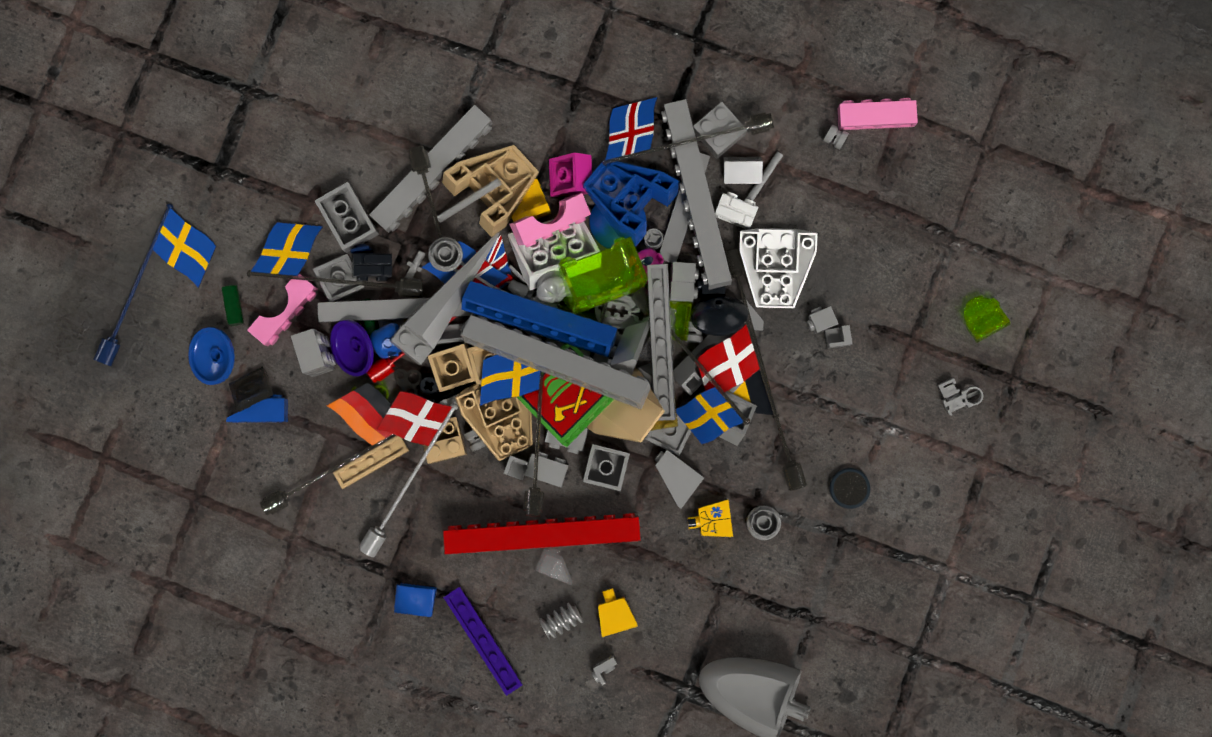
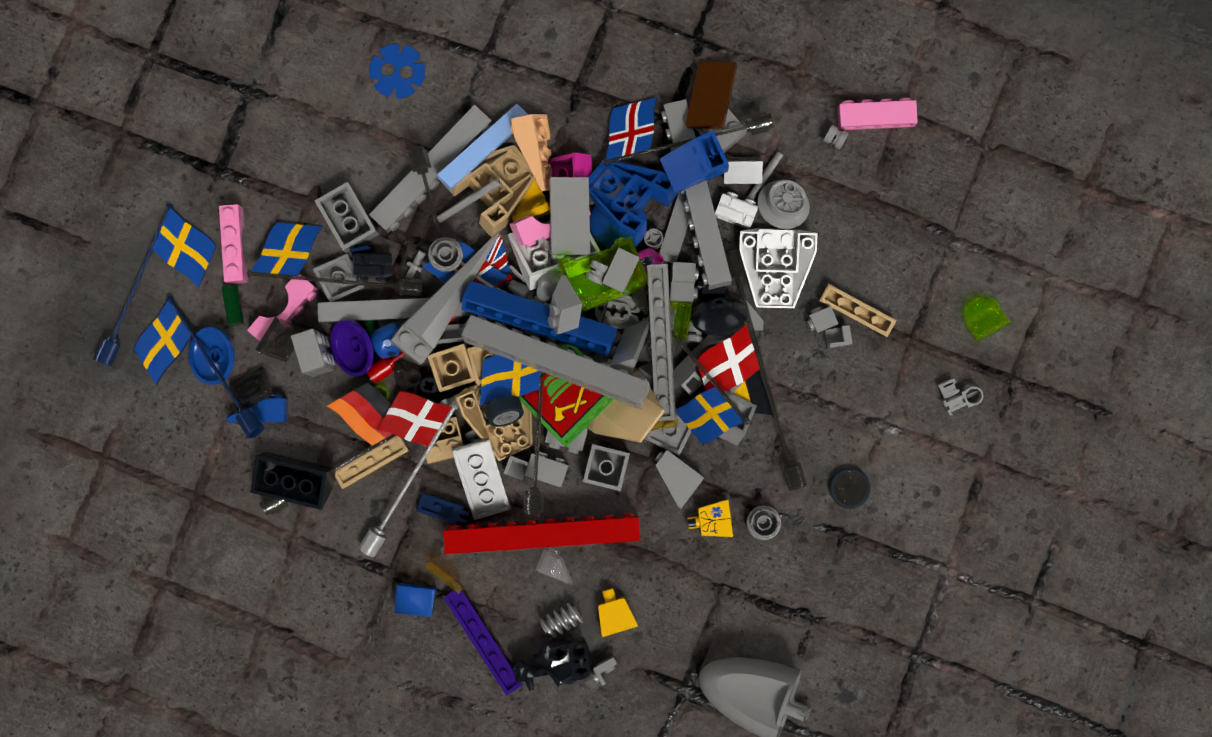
(165, 342): none -> flag
(231, 240): none -> bright pink arch
(278, 341): none -> clear smoke plate
(292, 480): none -> black slope
(388, 83): none -> blue piece
(442, 509): none -> dark blue hinge
(444, 577): none -> clear yellow tile
(479, 149): none -> light blue tile
(481, 479): none -> tile
(504, 411): none -> black wheel
(531, 136): none -> light nougat wedge
(560, 670): none -> black animal
(564, 307): none -> light grey slope
(569, 215): none -> light grey tile
(597, 272): none -> light grey wheel
(620, 270): none -> light grey panel
(695, 162): none -> blue slope
(711, 95): none -> reddish brown tile
(783, 204): none -> light grey wheel
(857, 310): none -> tan brick

